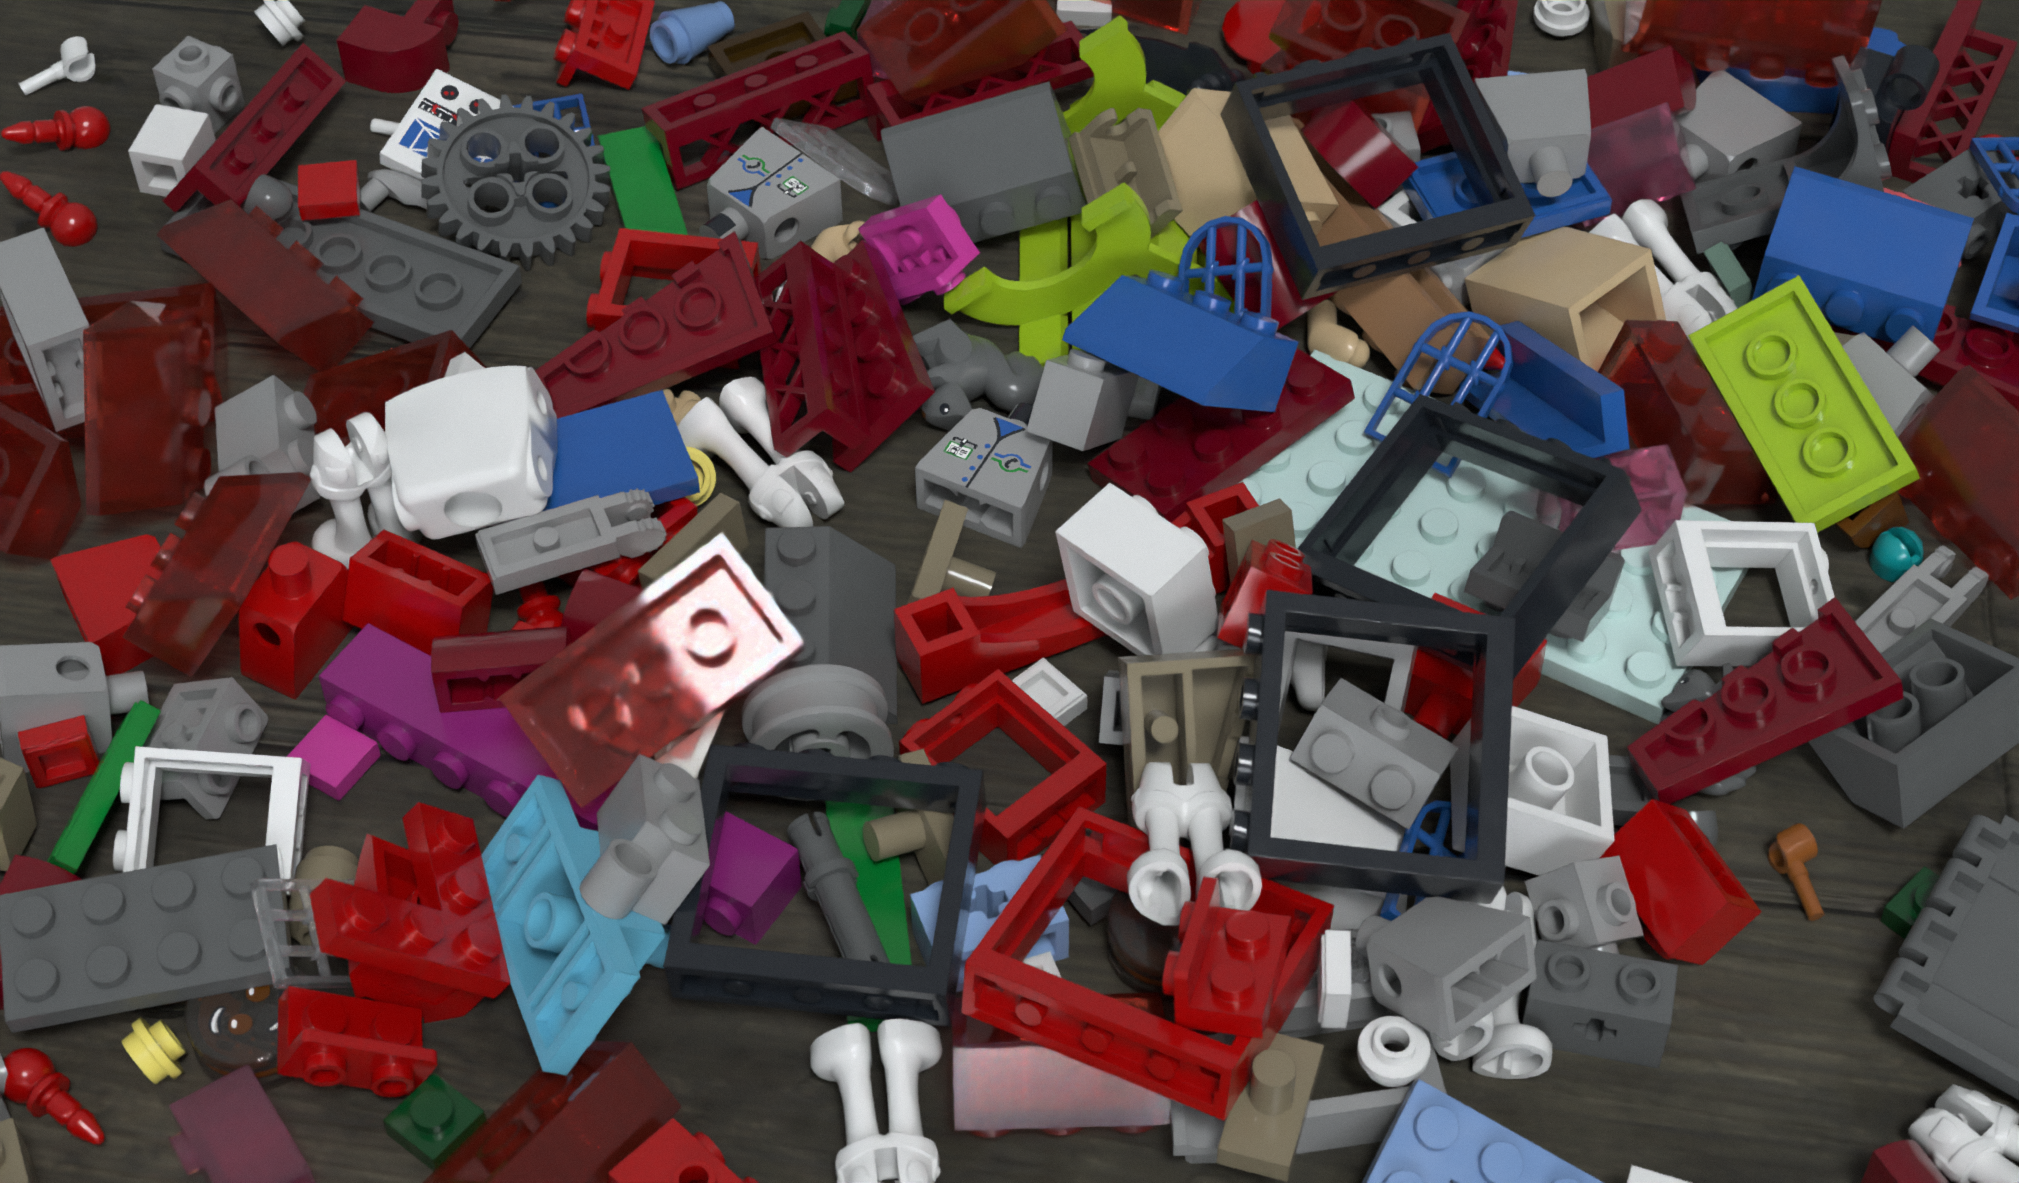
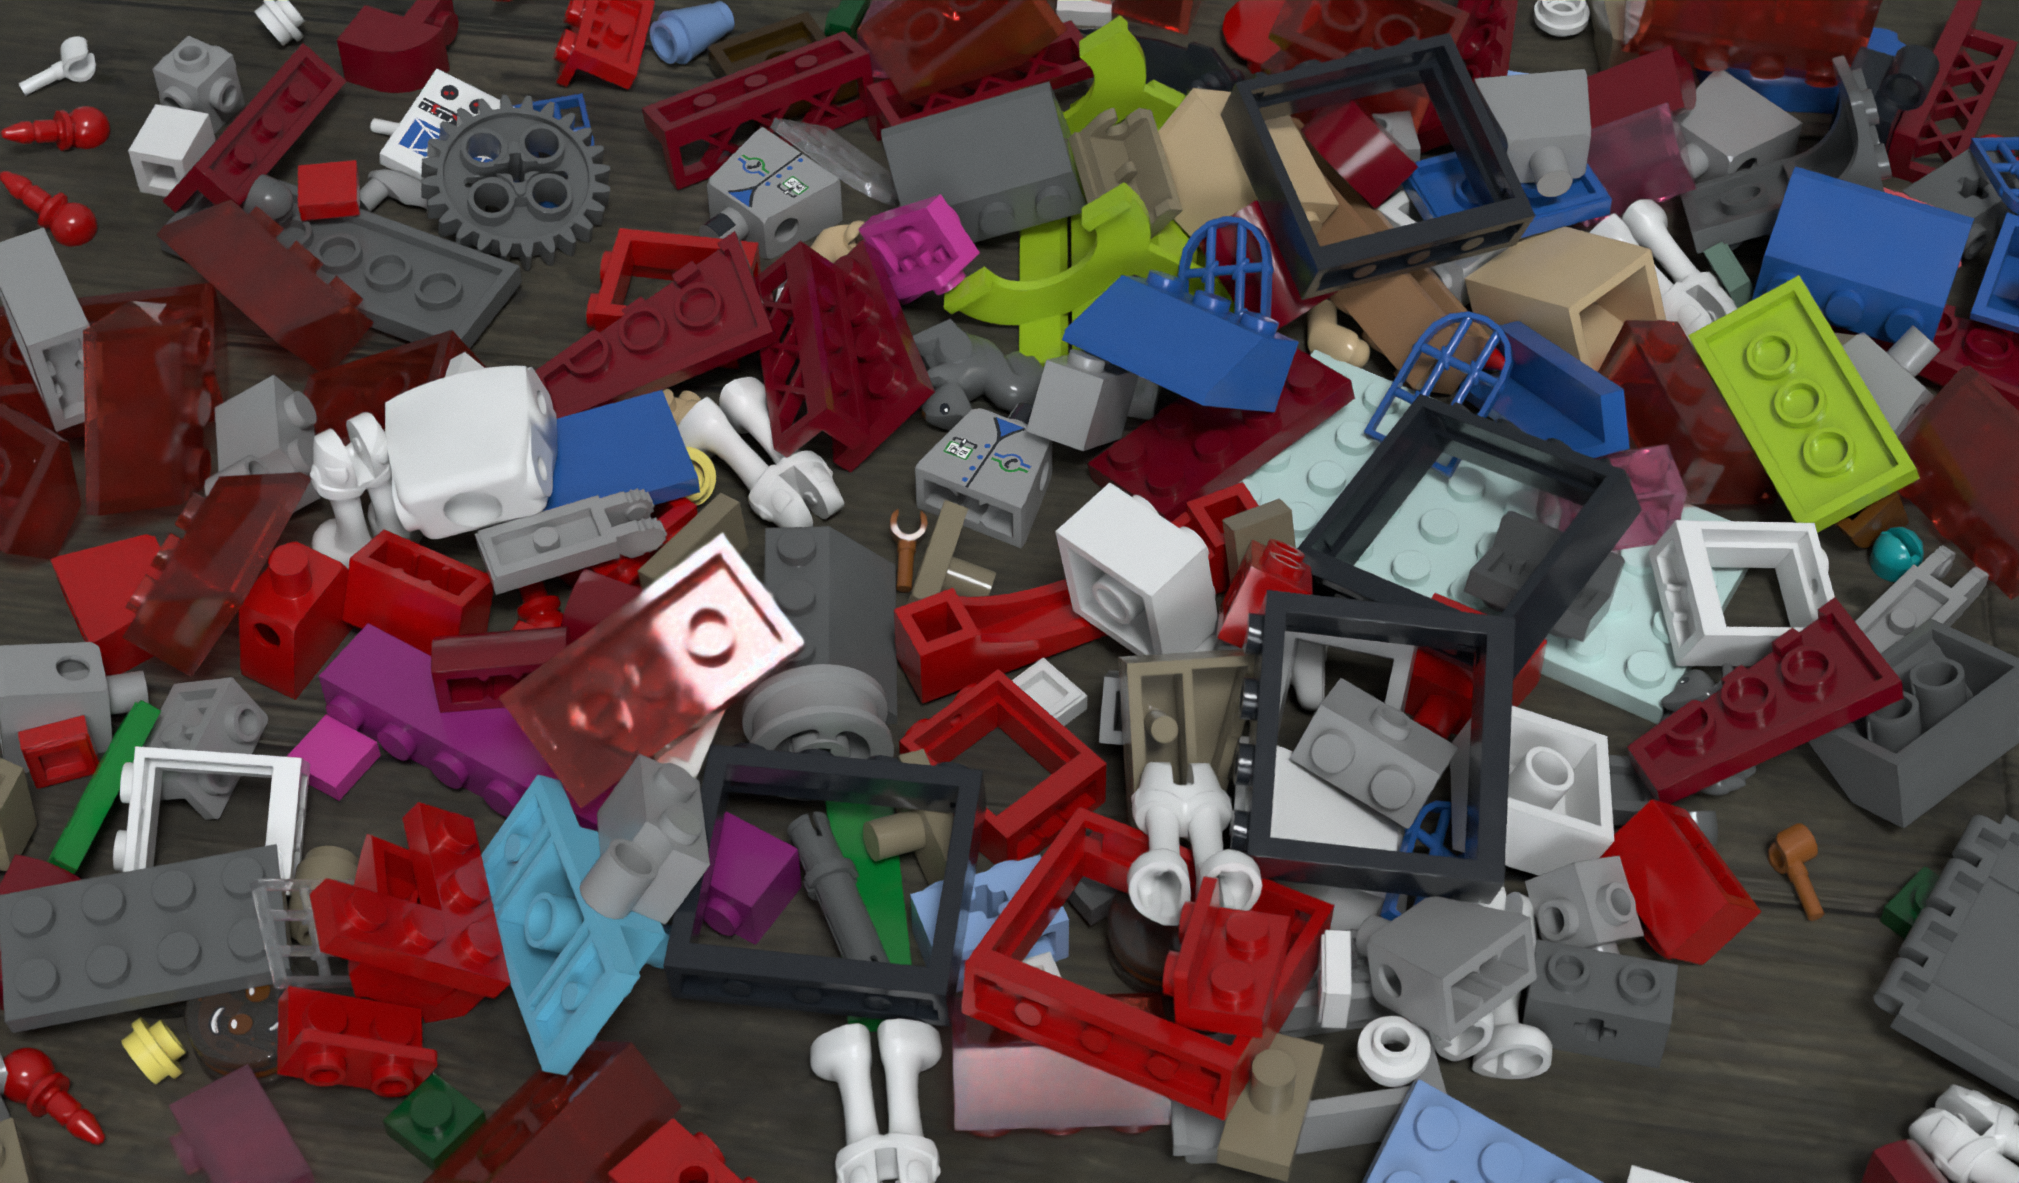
(641, 182): green tile -> none
(906, 550): none -> dark orange hand

